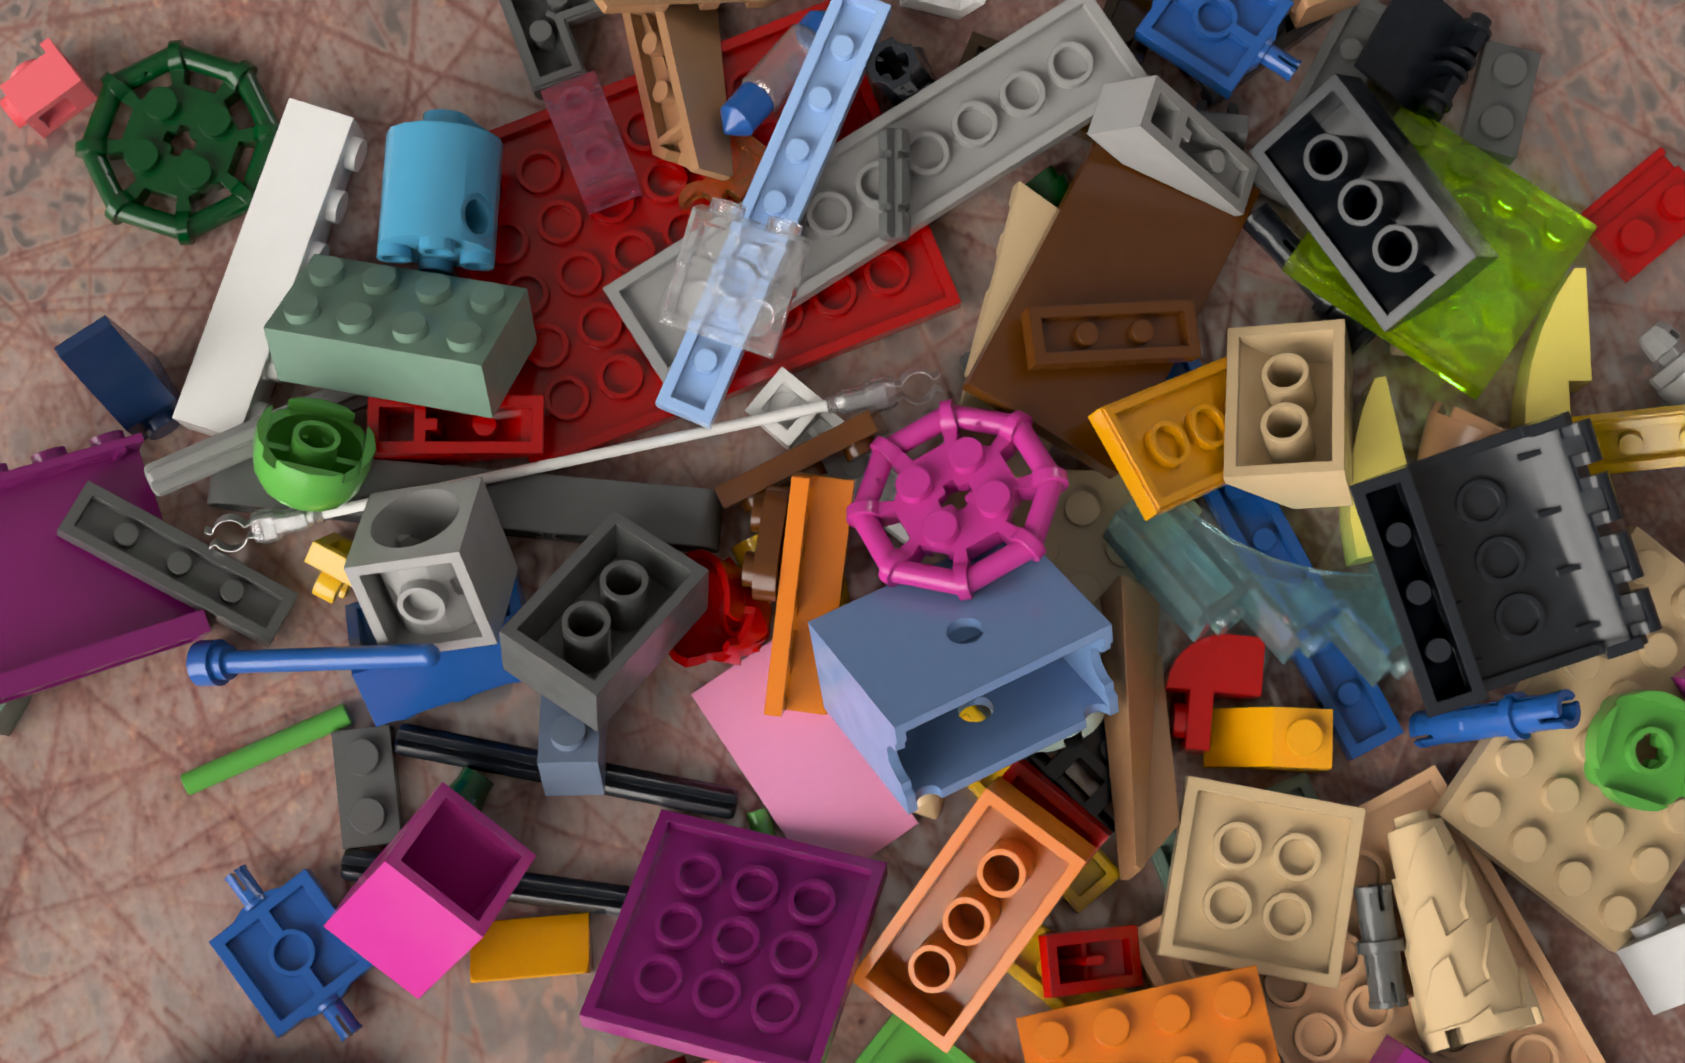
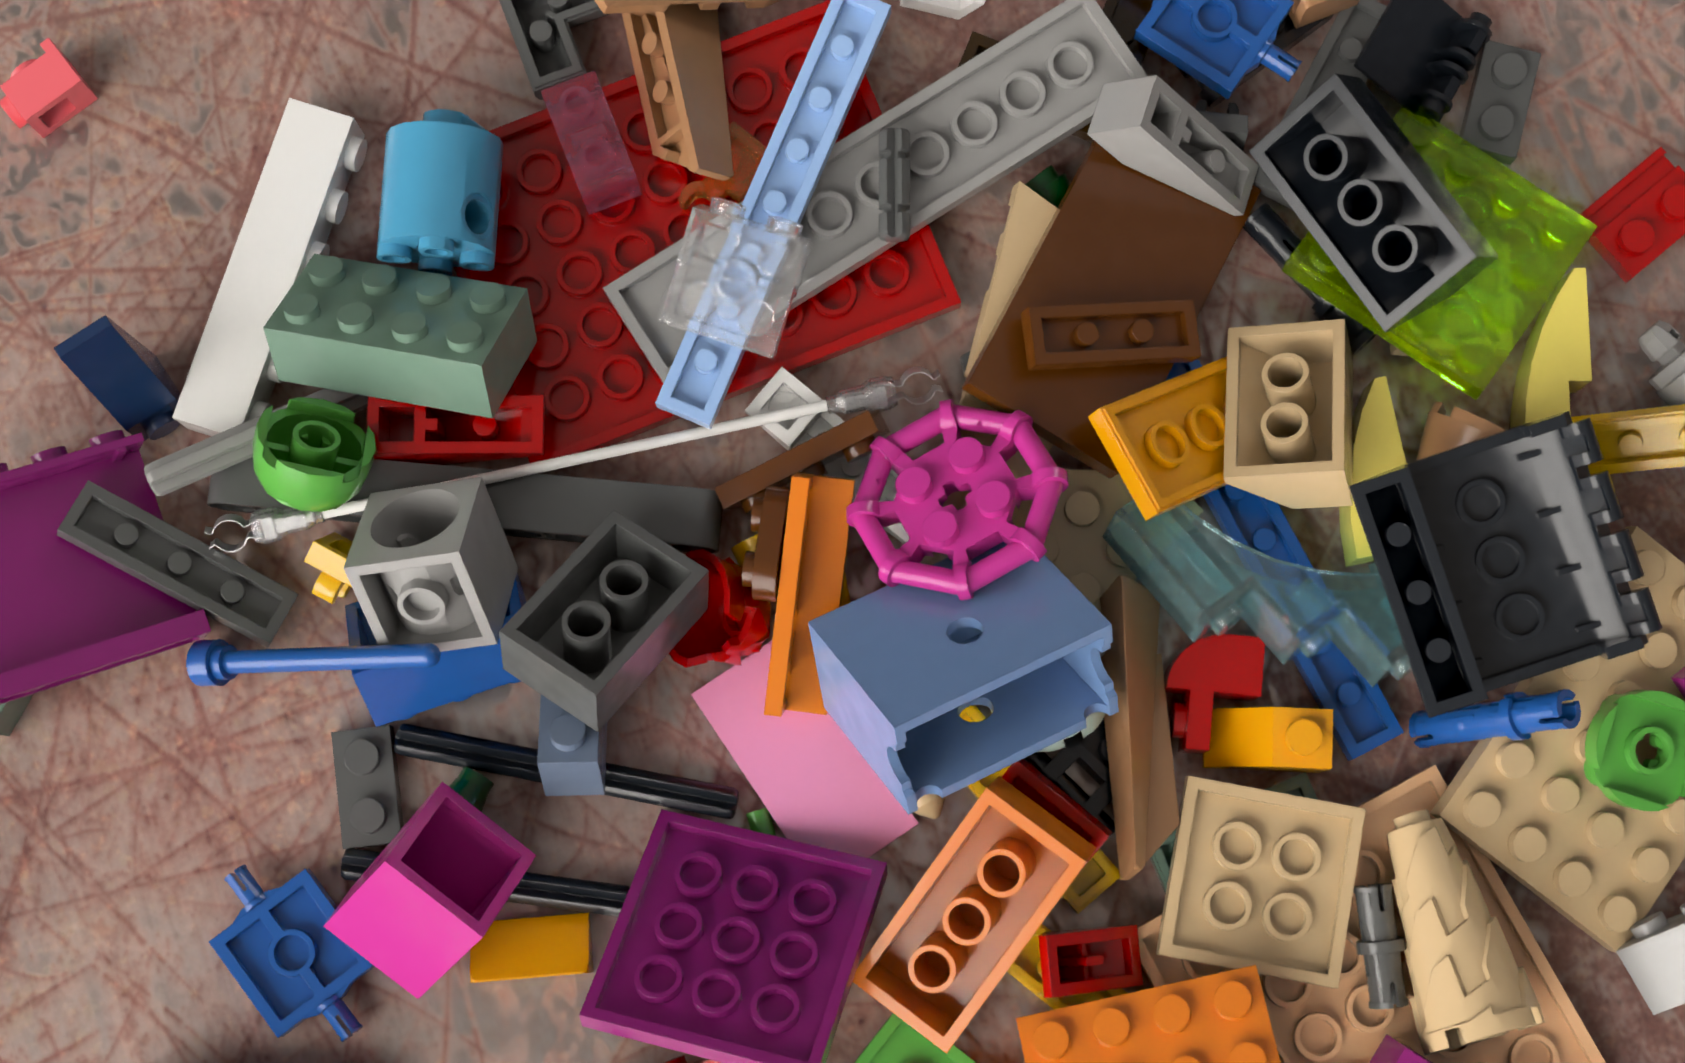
(154, 124): dark green plate -> none
(266, 749): bright green bar -> none
(771, 79): piece -> none
(899, 70): black piece -> none

